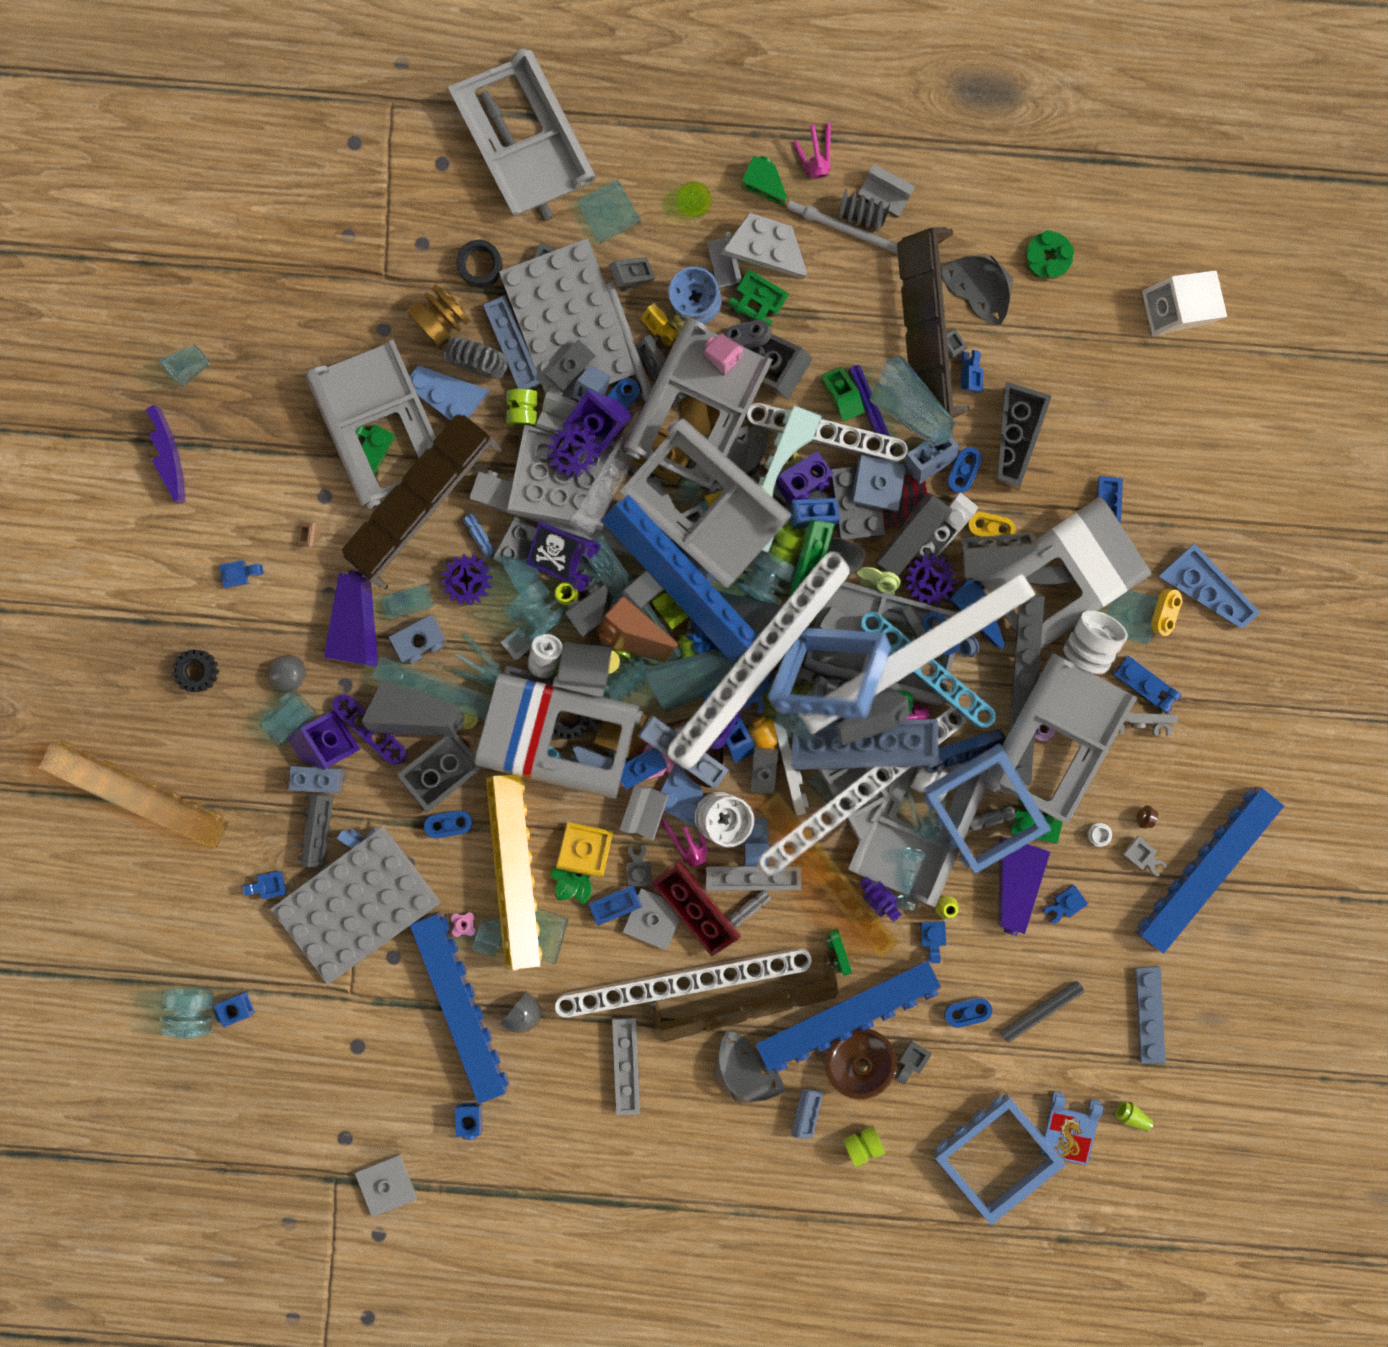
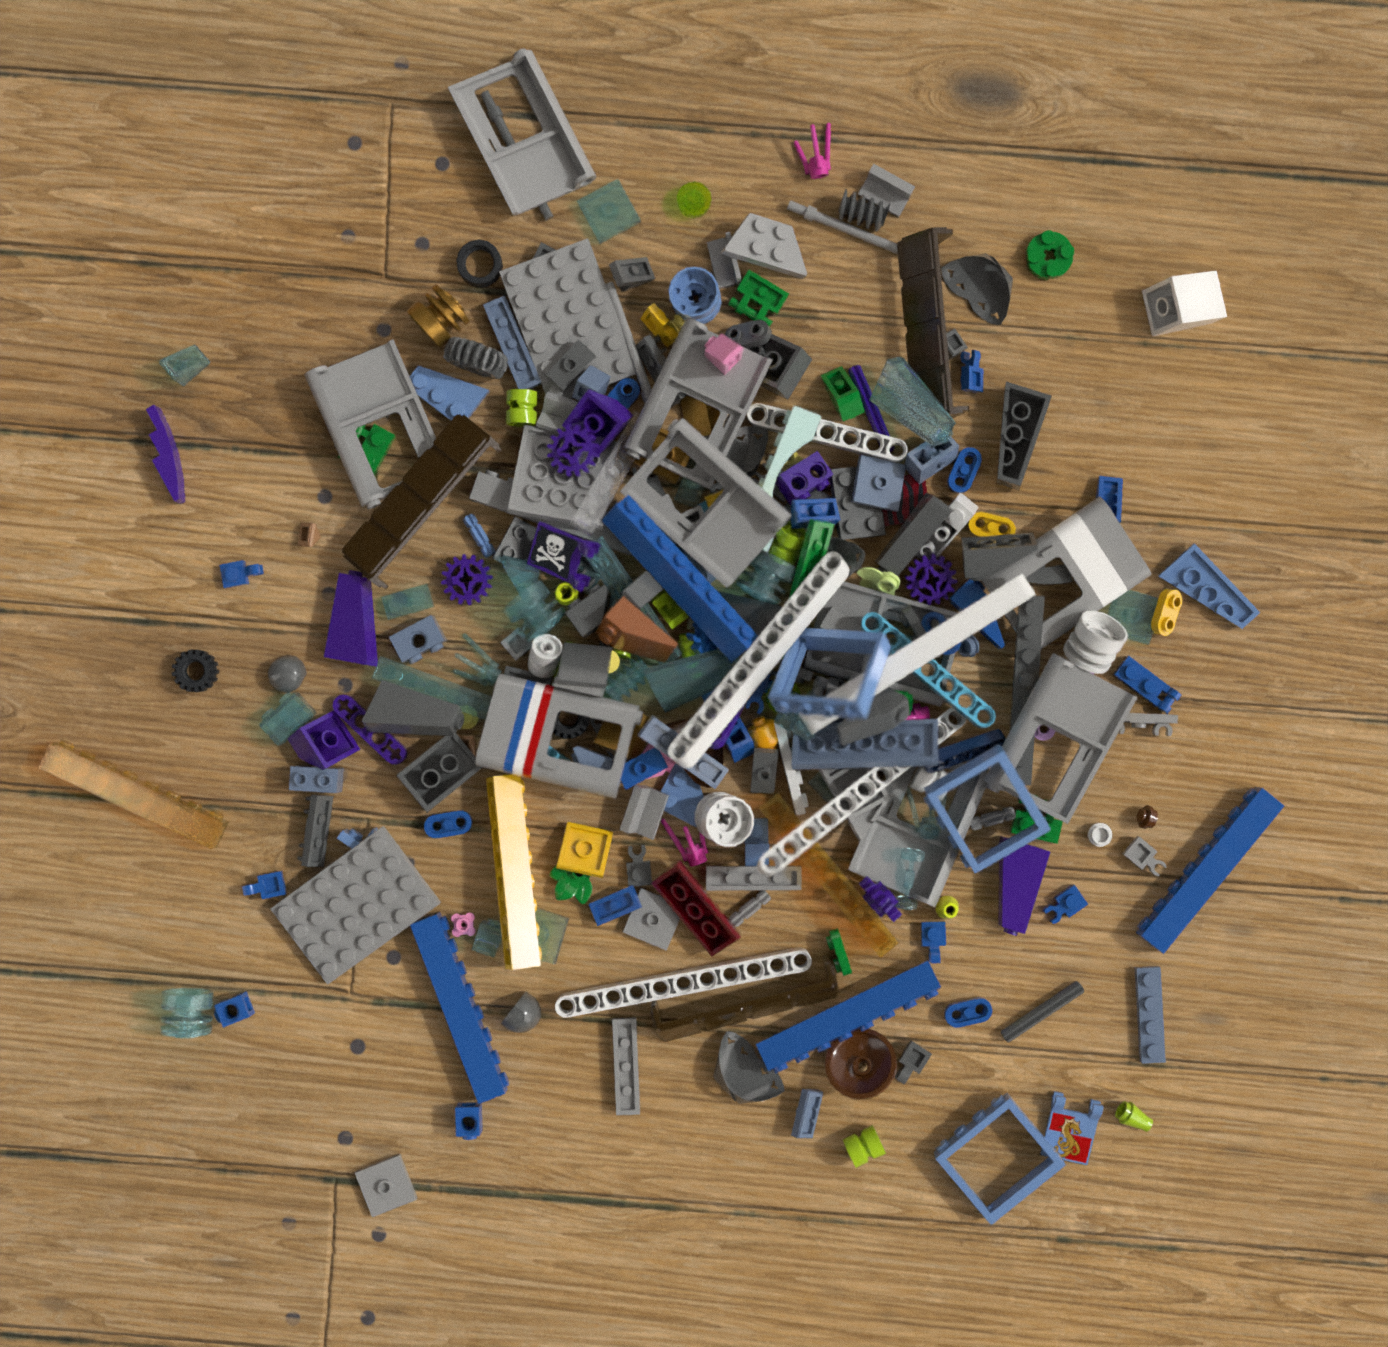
(764, 180): green slope -> none

